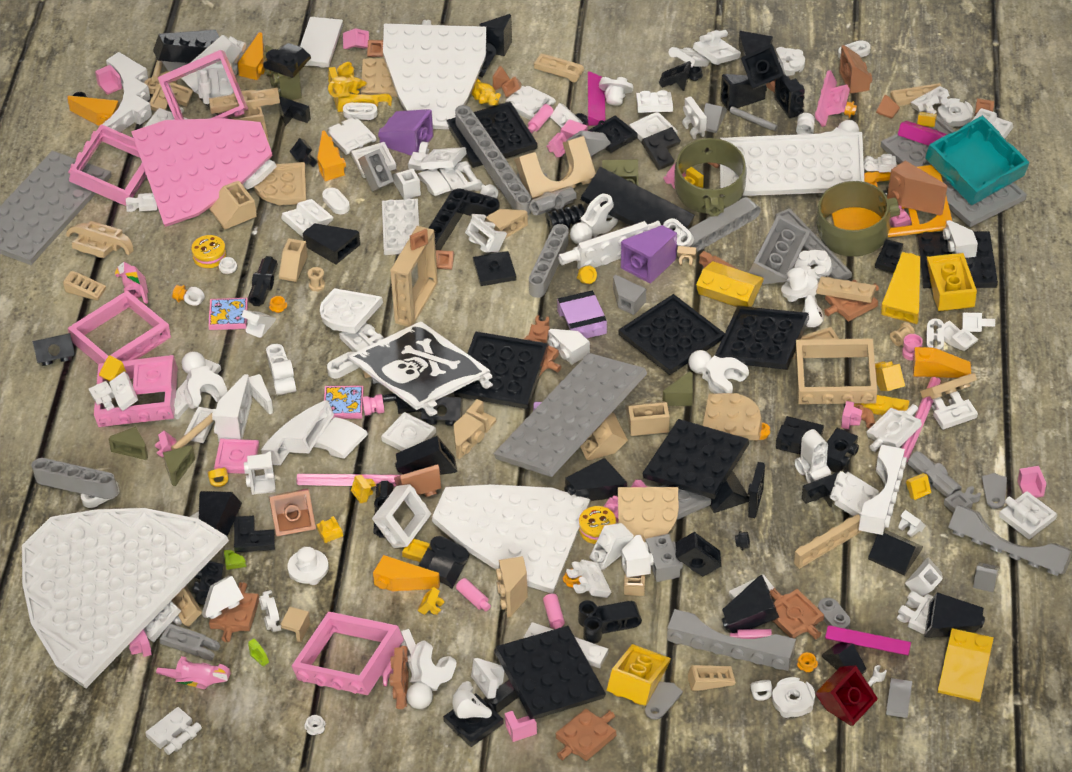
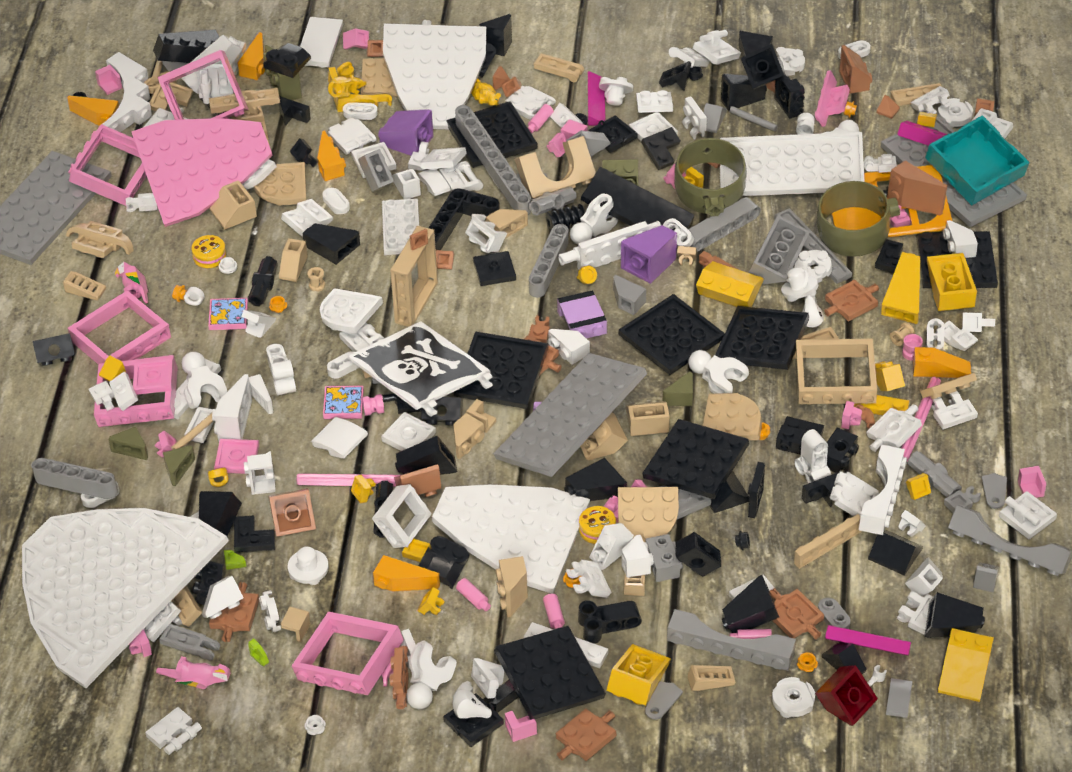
(299, 433): white slope -> none
(329, 530): yellow tile -> none
(489, 190): white tile -> none
(761, 685): white tile -> none
(846, 289): tan plate -> none

